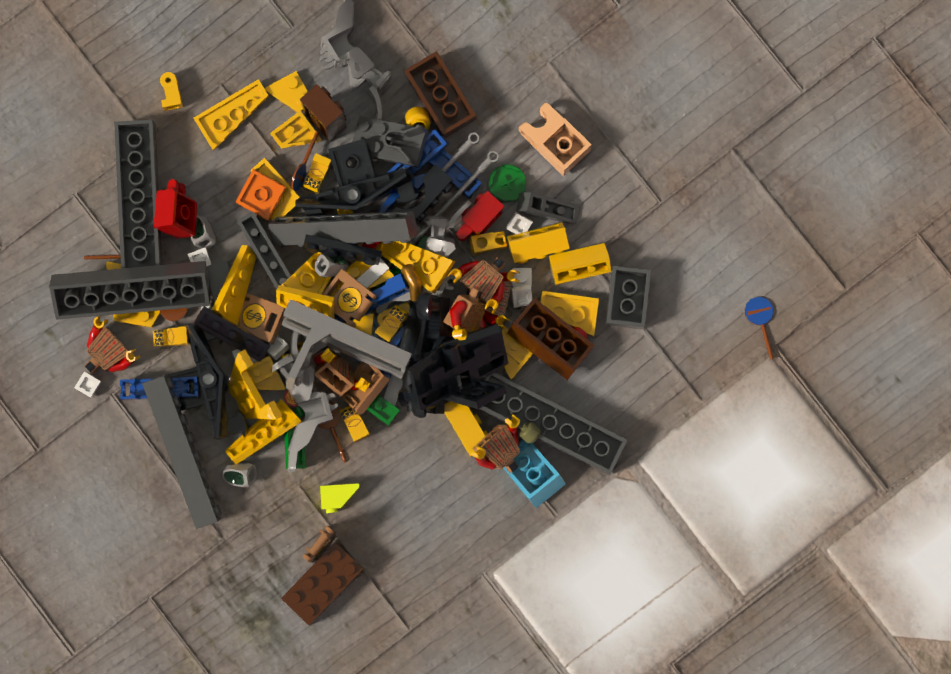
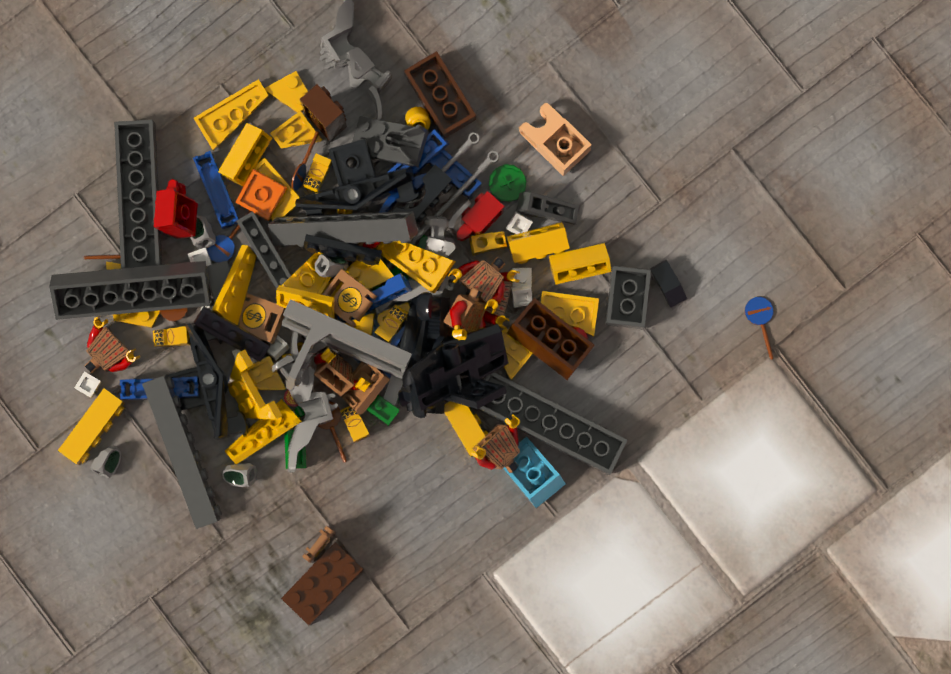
(91, 427): none -> yellow brick
(107, 462): none -> light grey rock
(172, 92): yellow leg -> none
(216, 189): none -> blue piece
(224, 247): none -> blue piece
(245, 154): none -> yellow brick
(336, 496): neon yellow slope -> none
(373, 274): white sticker -> none
(412, 280): pearl gold arm -> none
(529, 432): olive piece -> none
(668, 283): none -> black slope

